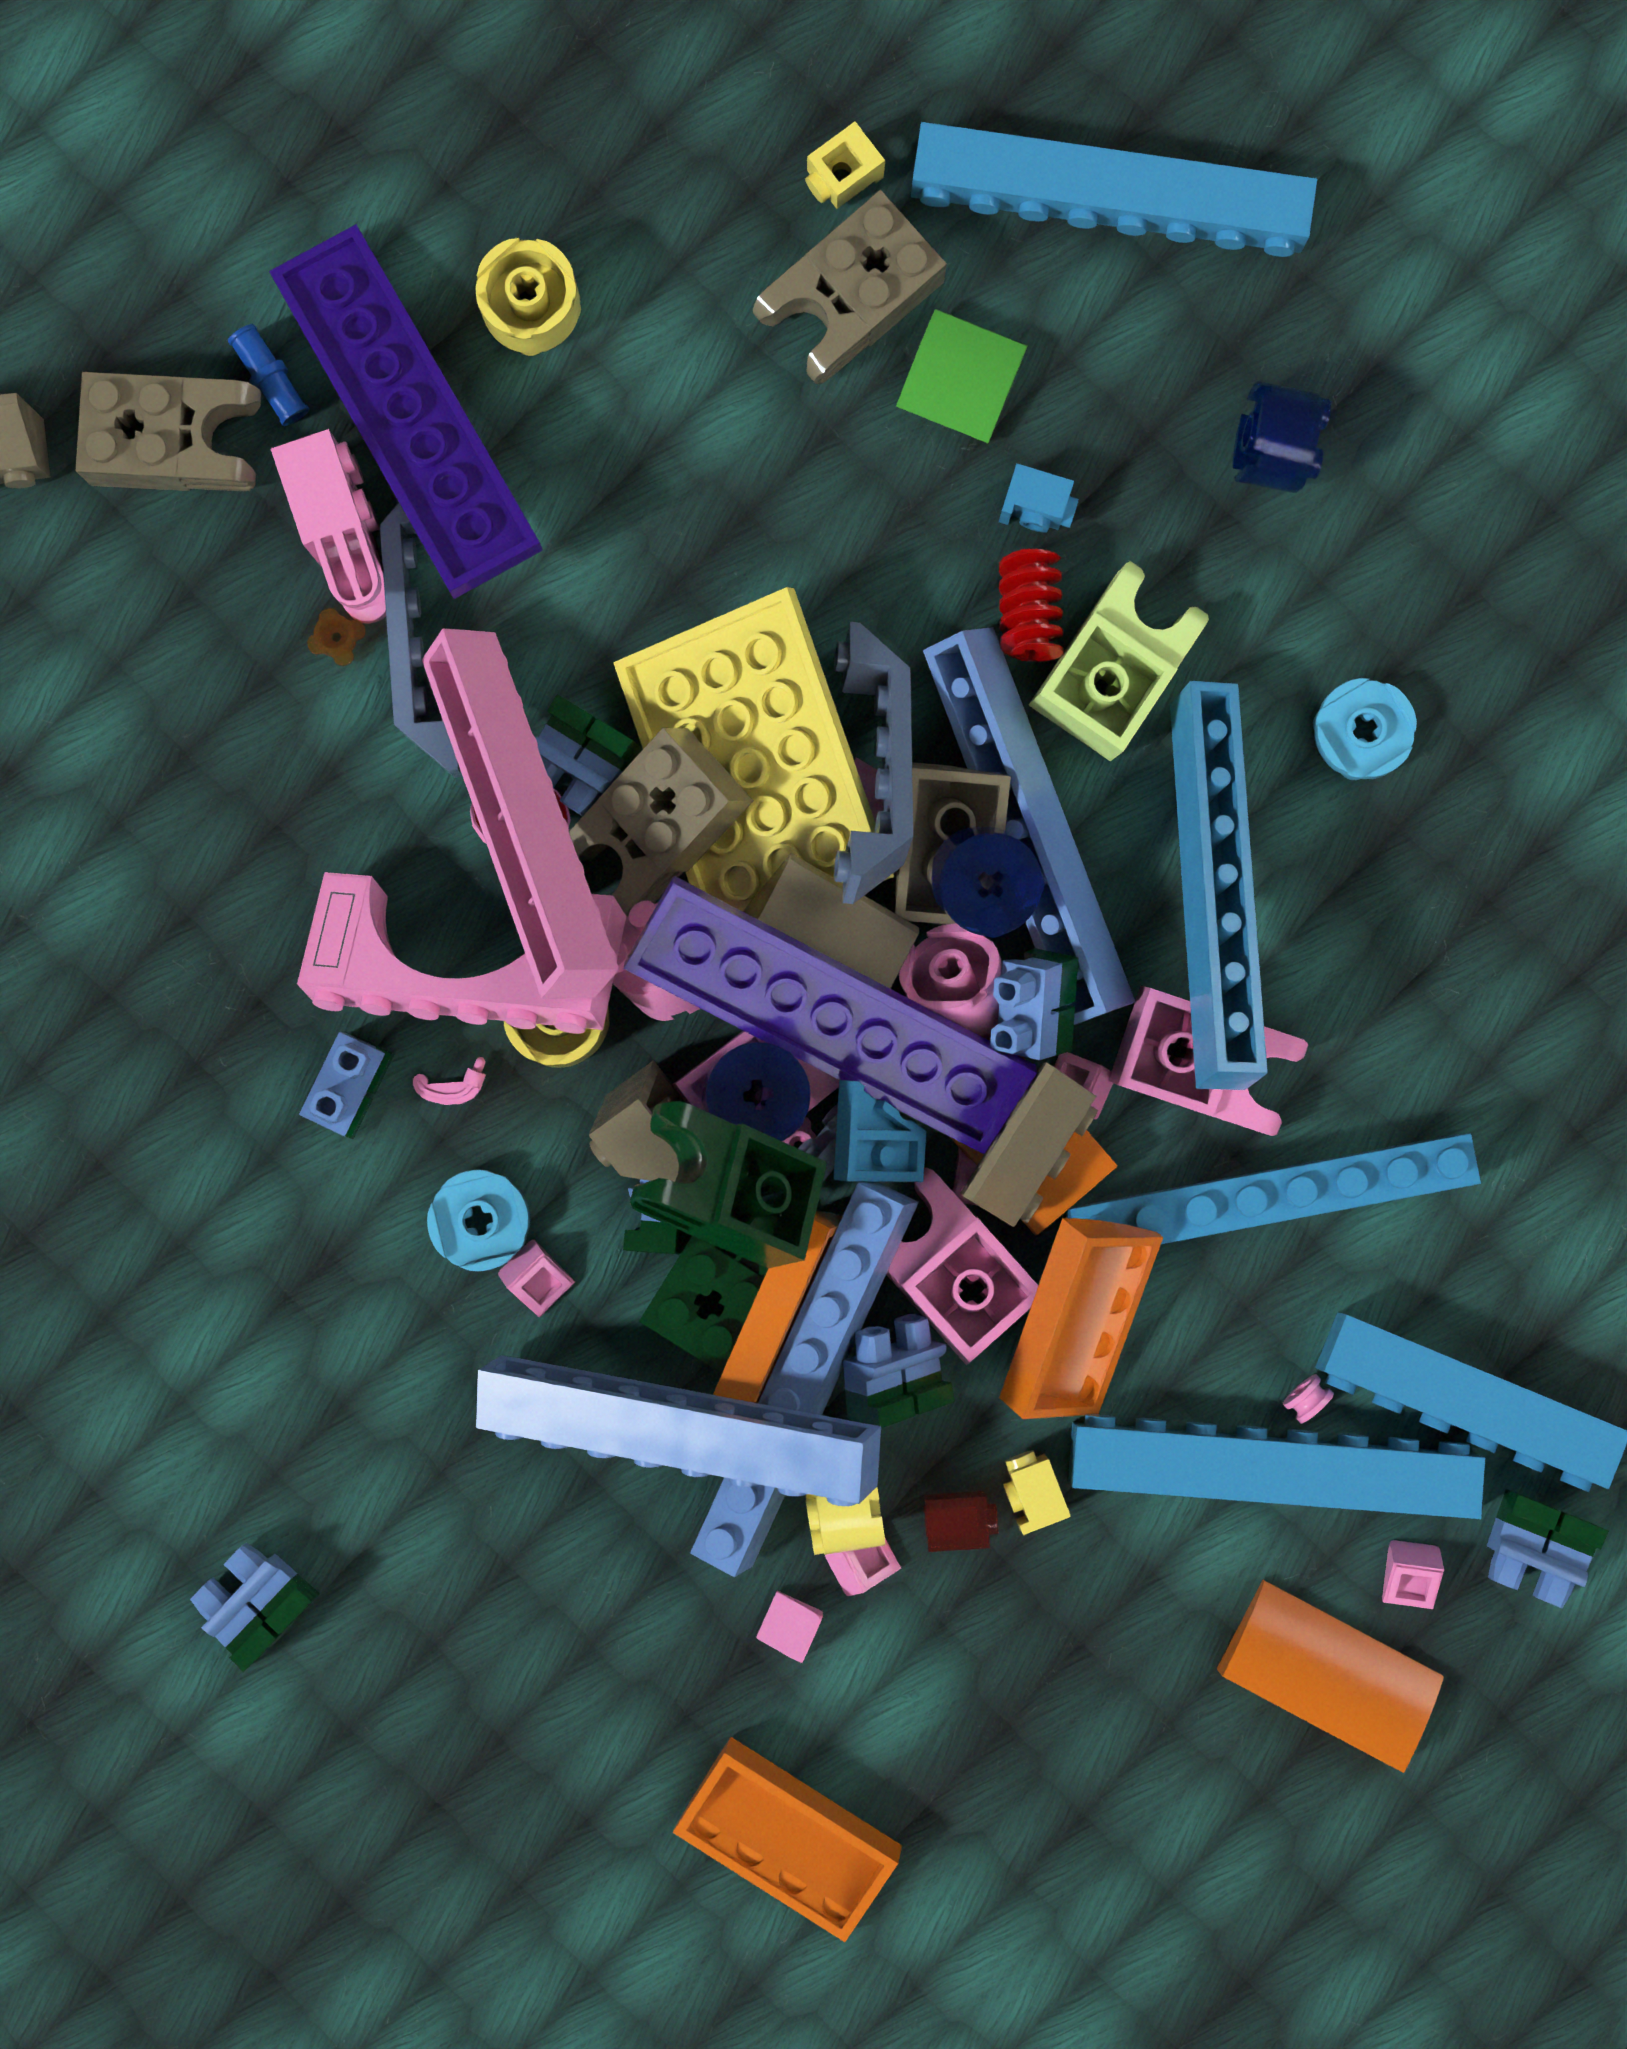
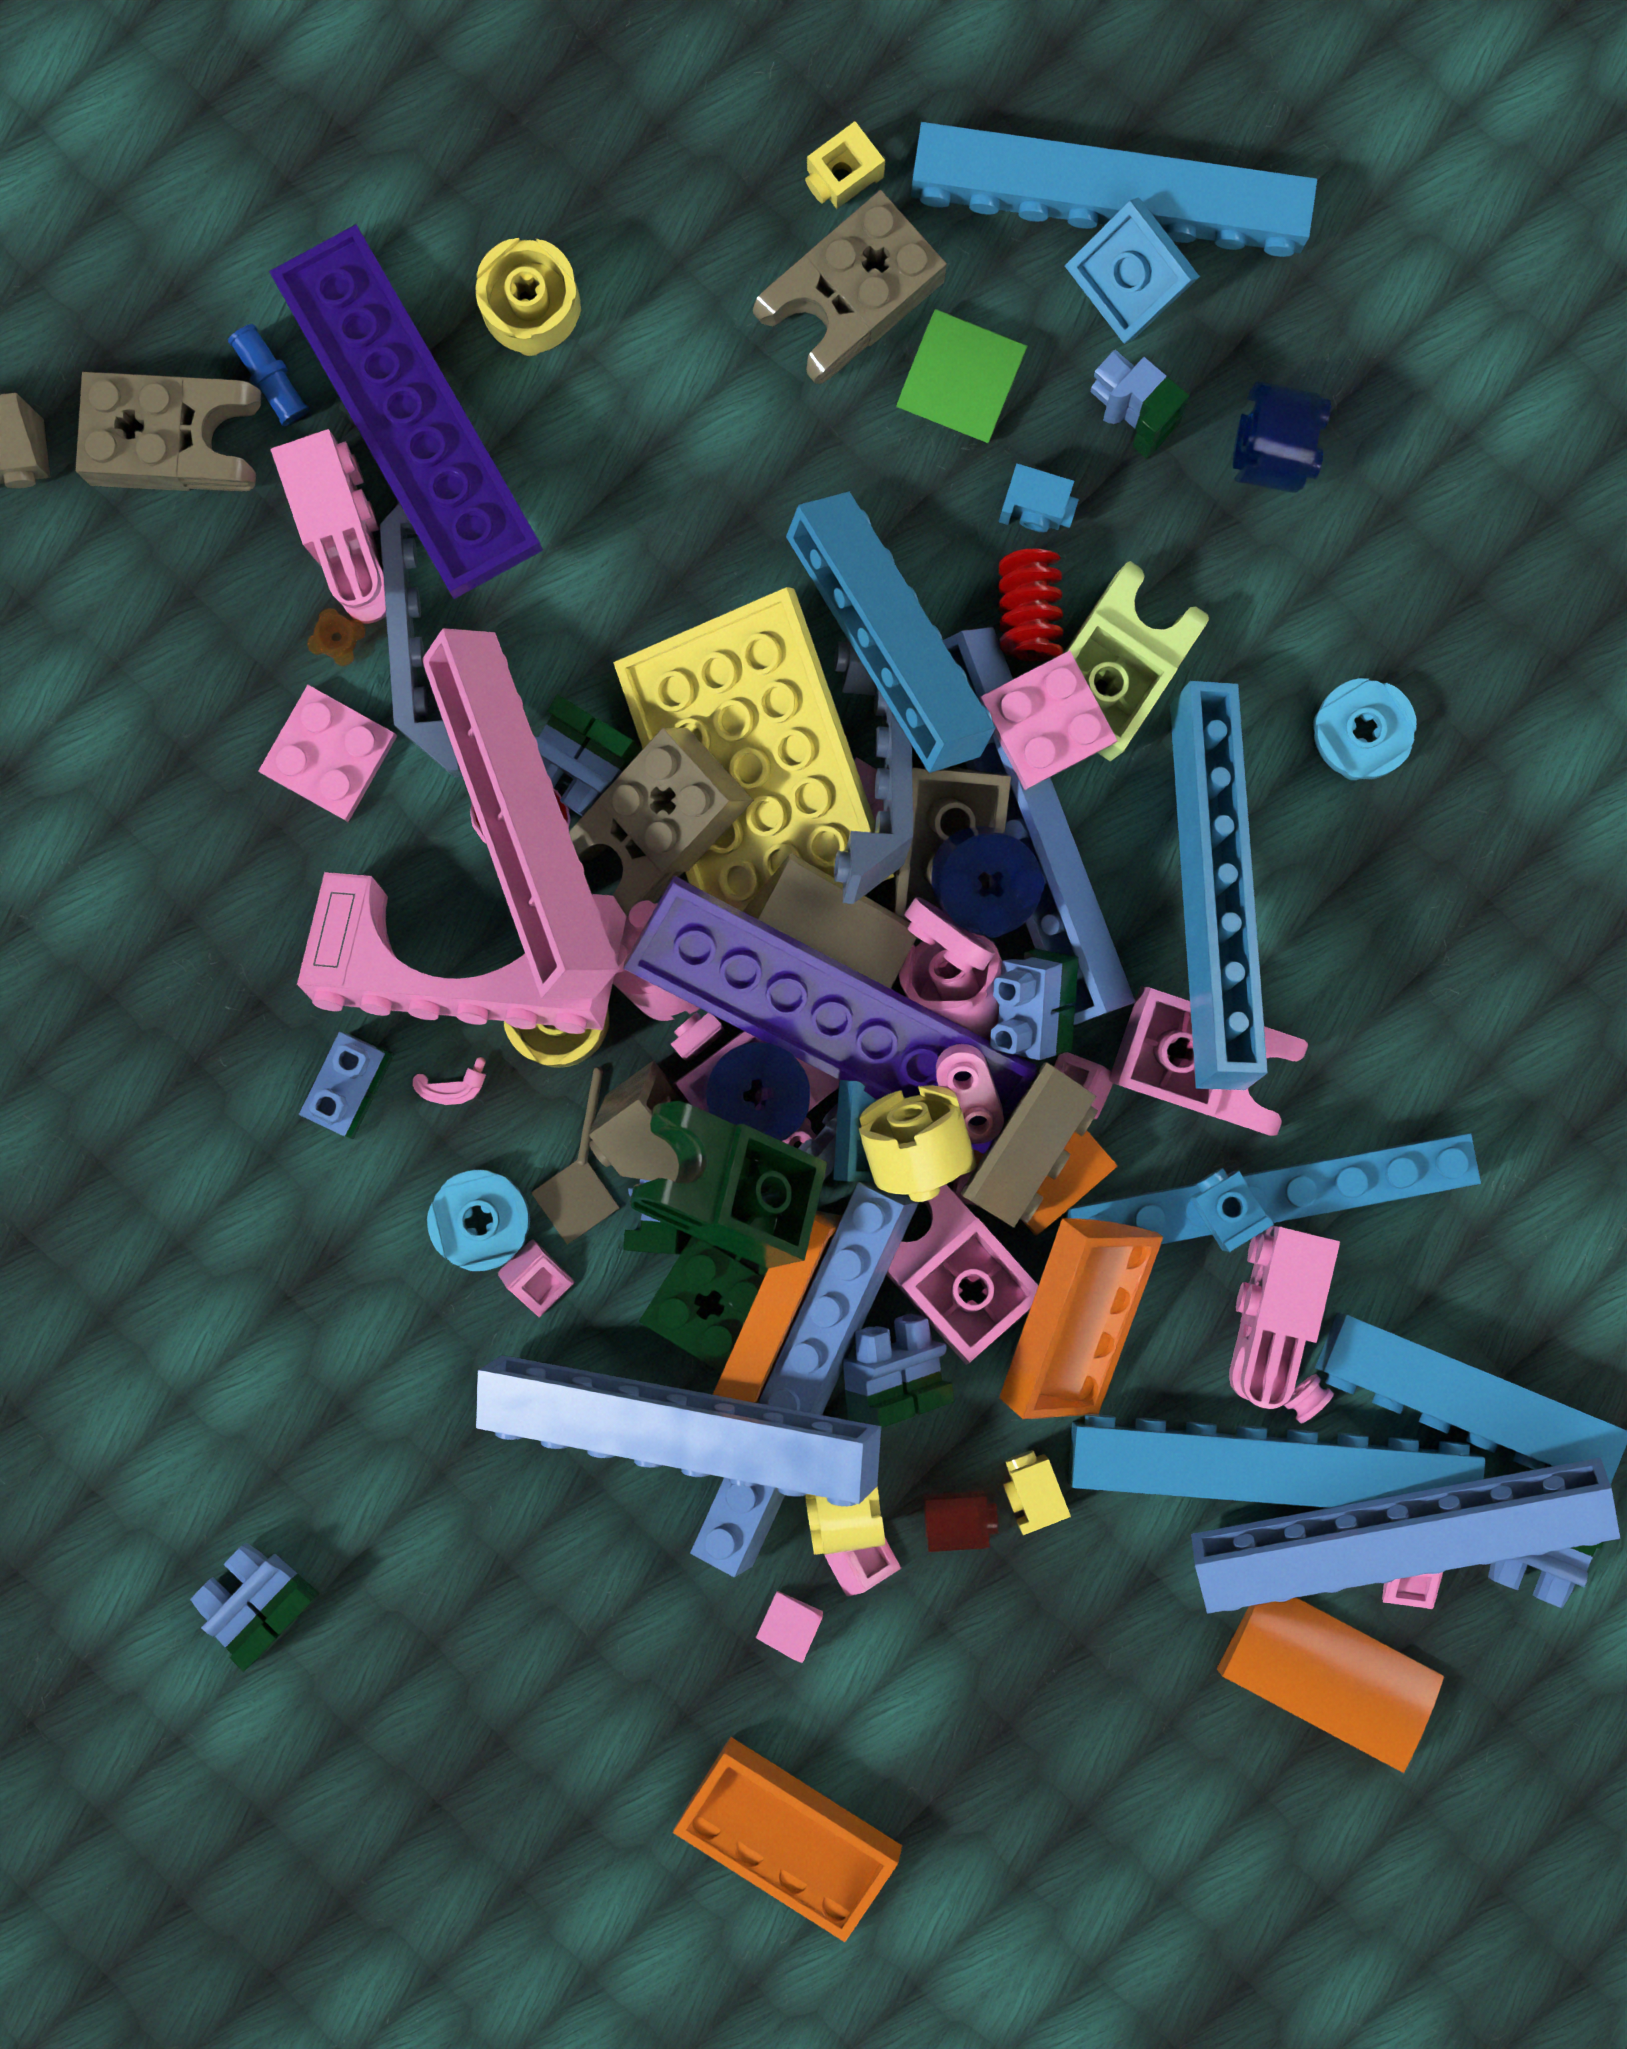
(328, 753): none -> bright pink plate
(576, 1196): none -> dark tan piece
(696, 1035): none -> bright pink plate
(890, 632): none -> dark azure brick
(916, 1142): none -> light yellow brick
(934, 925): none -> bright pink plate
(977, 1094): none -> bright pink plate
(1048, 720): none -> bright pink plate
(1132, 270): none -> dark azure plate
(1141, 398): none -> hips
(1235, 1230): none -> dark azure brick
(1279, 1312): none -> bright pink brick
(1405, 1535): none -> medium blue brick

